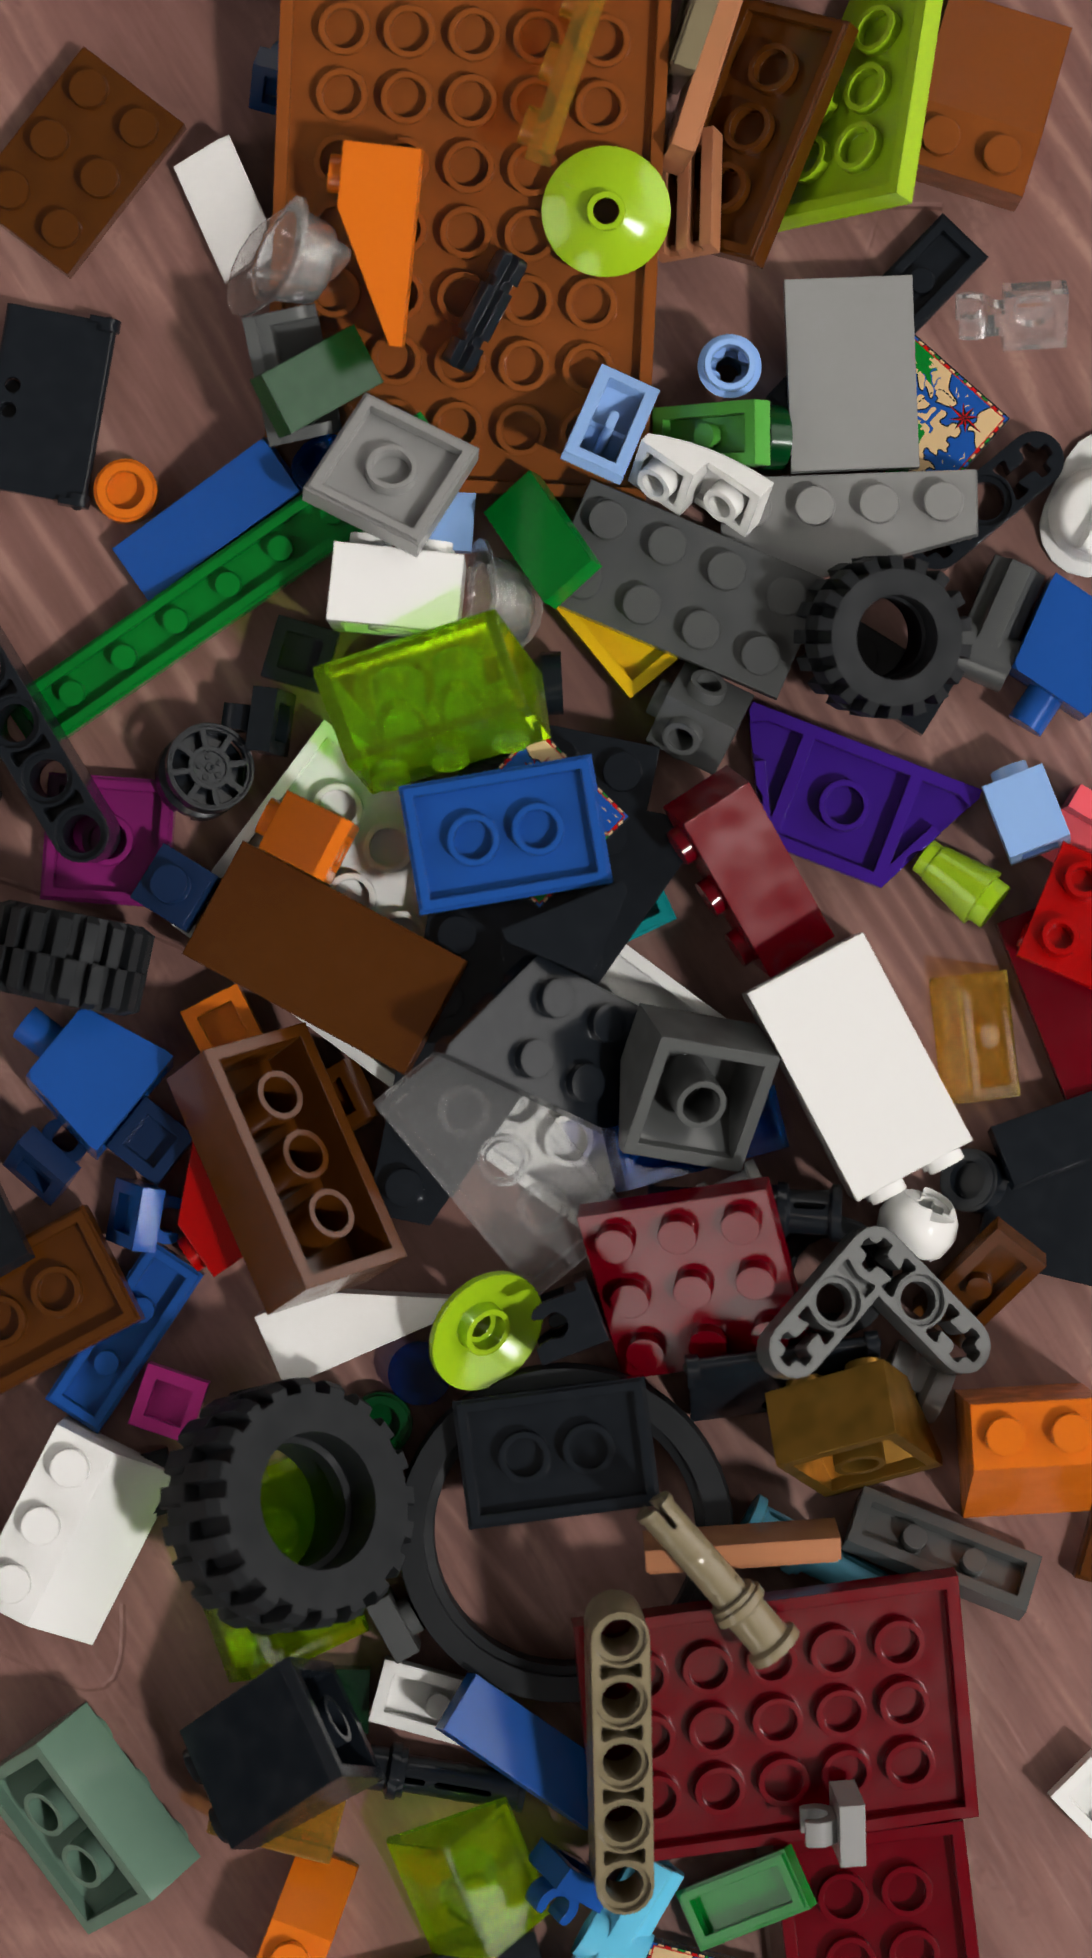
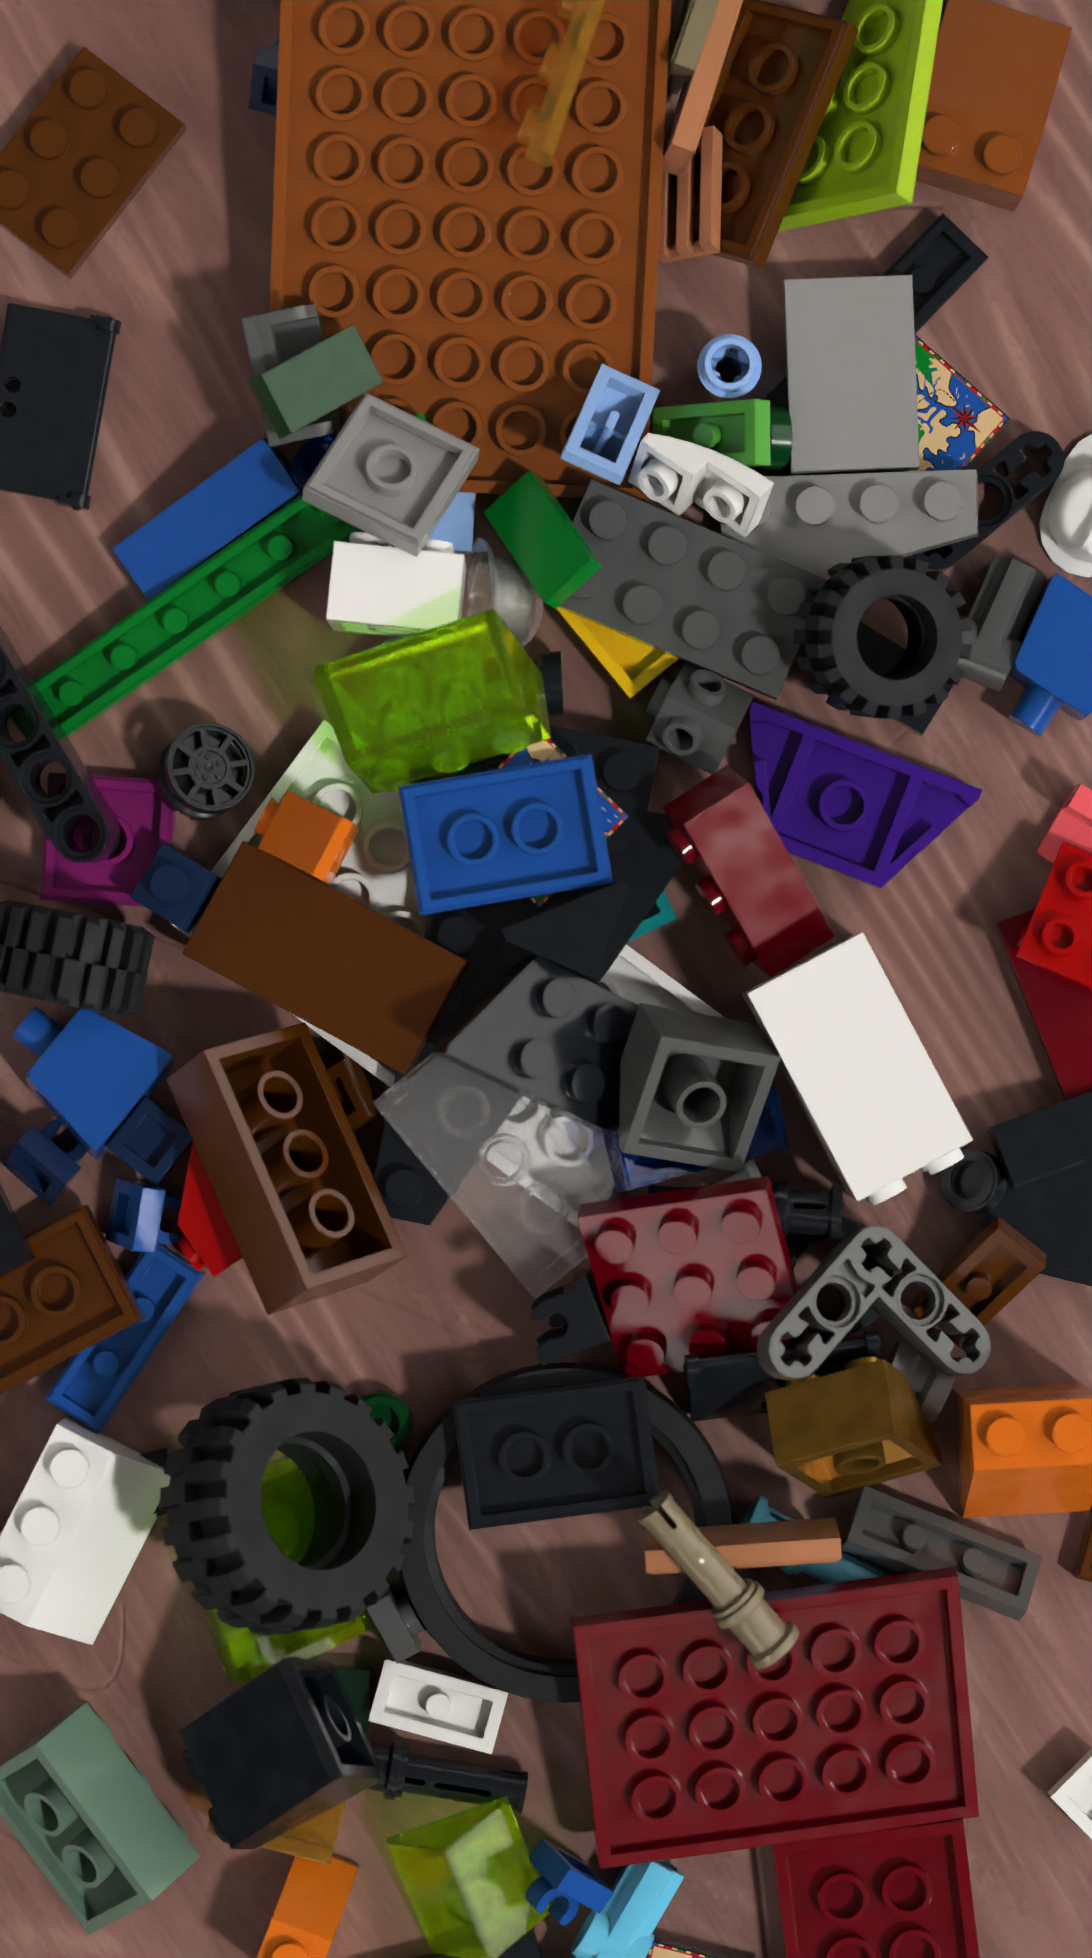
(126, 491): orange tile -> none
(167, 1400): dark pink plate -> none
(221, 200): white slope -> none
(221, 1019): orange plate -> none
(265, 721): black tile -> none
(285, 260): clear piece -> none
(296, 650): black plate -> none
(342, 1327): white slope -> none
(380, 210): orange slope -> none
(414, 1376): clear blue tile -> none
(484, 311): black axle -> none
(485, 1330): lime dish -> none
(519, 1746): blue tile -> none
(611, 247): lime dish -> none
(623, 1780): dark tan beam -> none
(746, 1897): green tile -> none
(838, 1824): light grey tile -> none
(921, 1221): white piece -> none
(962, 883): lime cone -> none
(975, 1036): clear yellow slope -> none
(1025, 319): clear plate -> none
(1025, 811): light blue brick -> none

